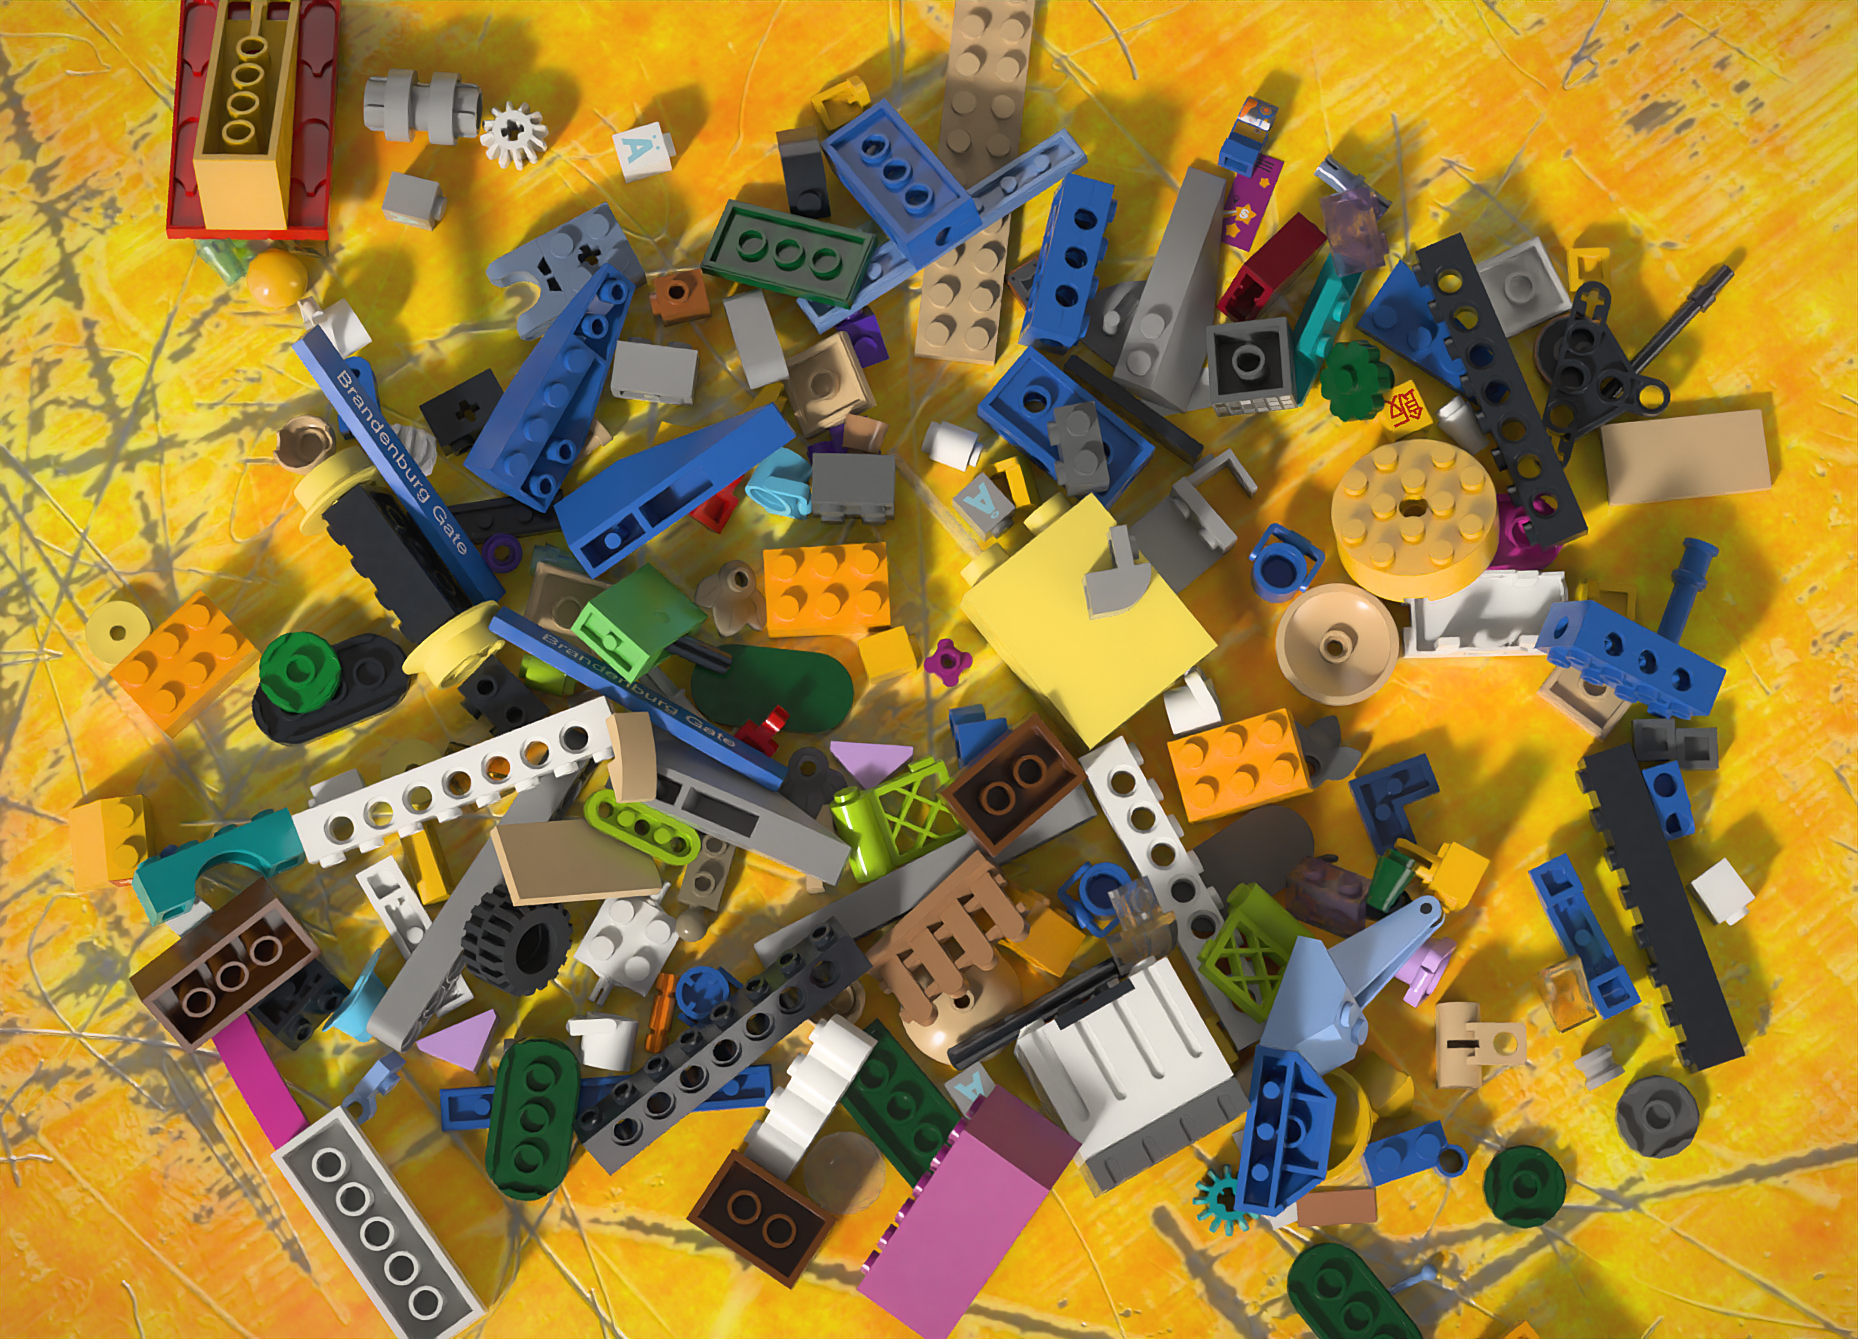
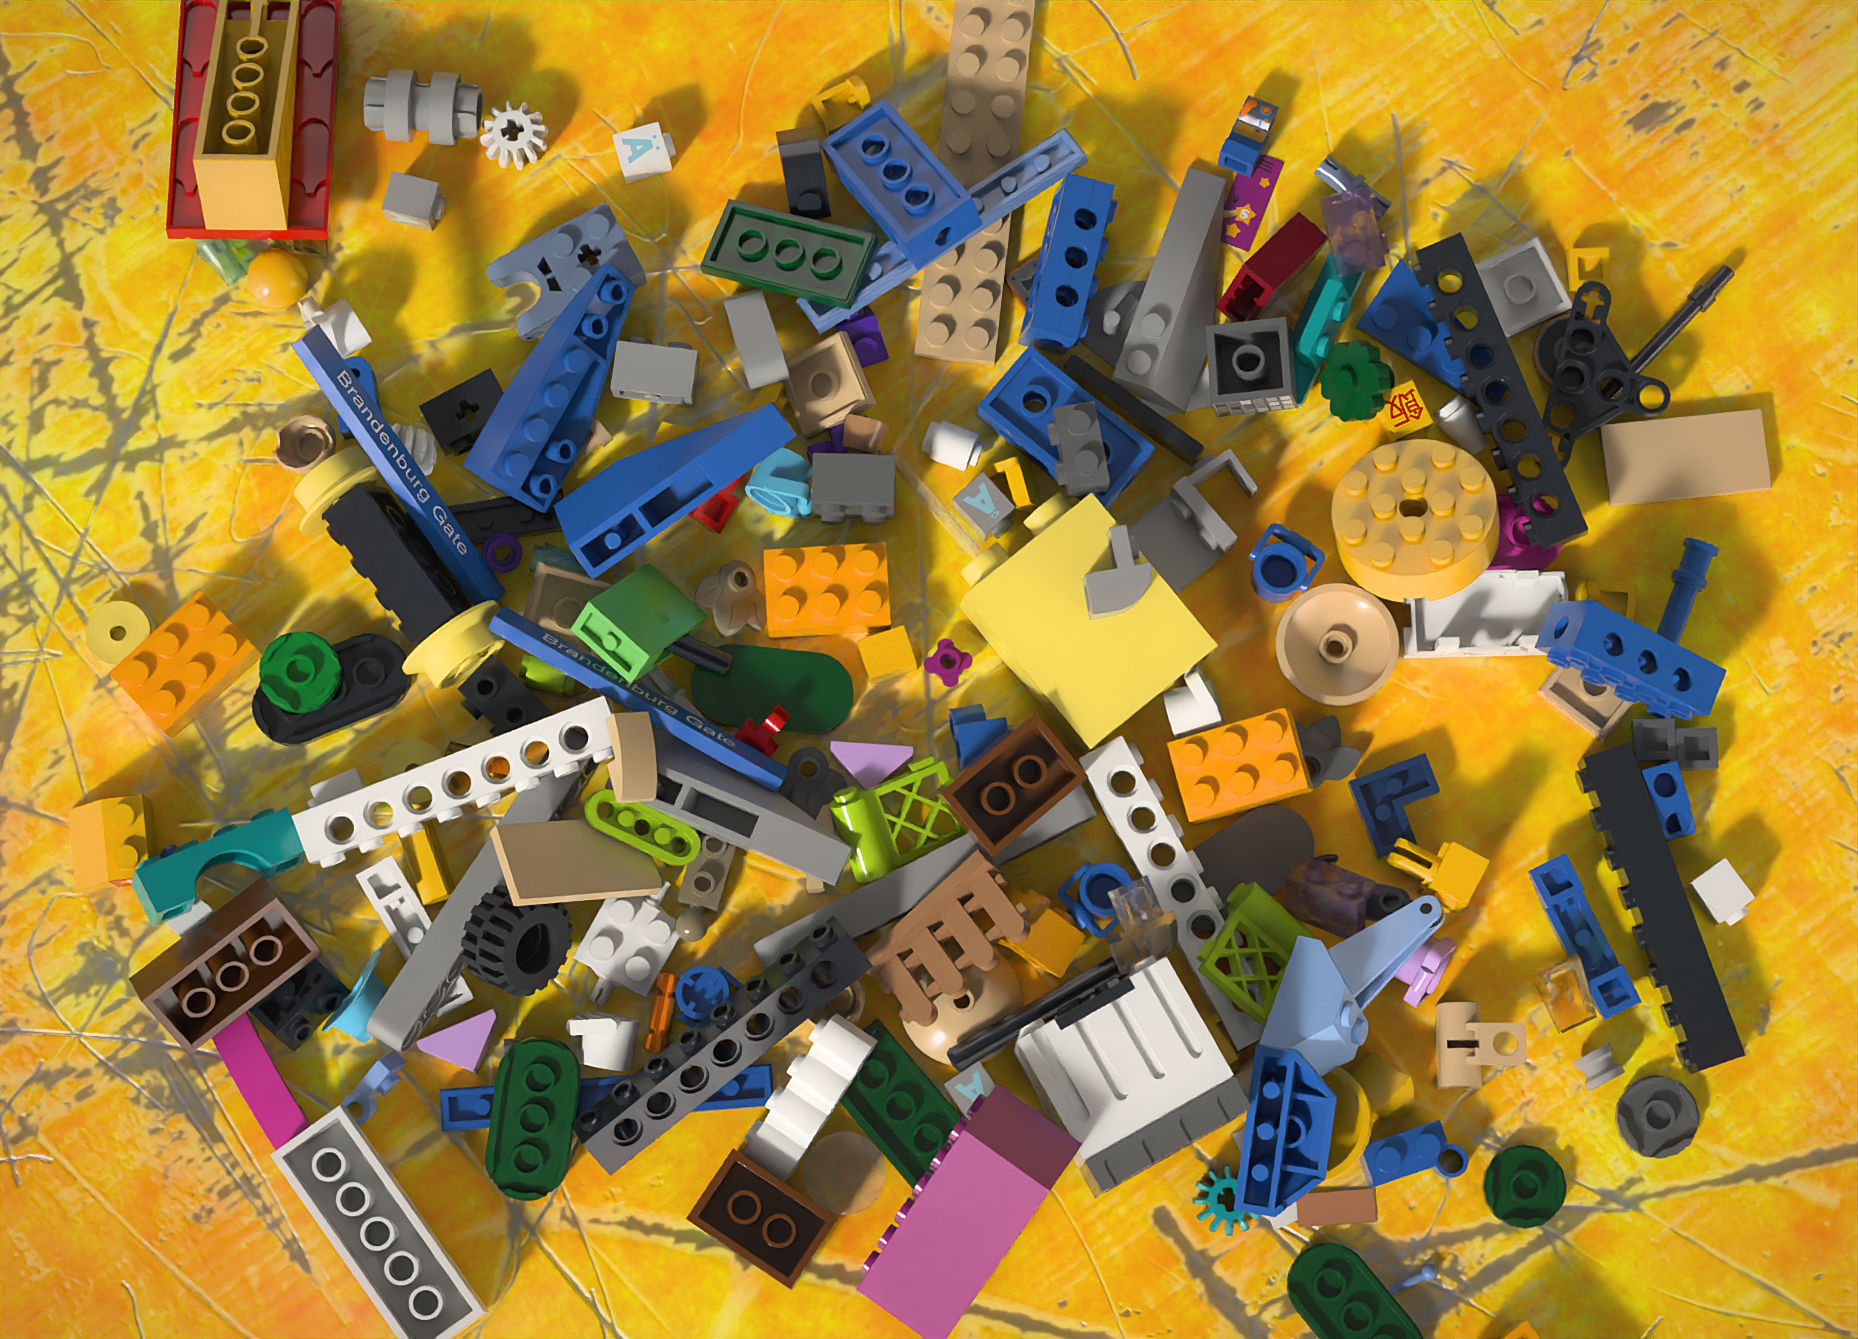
(680, 298): dark orange brick -> none
(1390, 878): dark green cone -> none

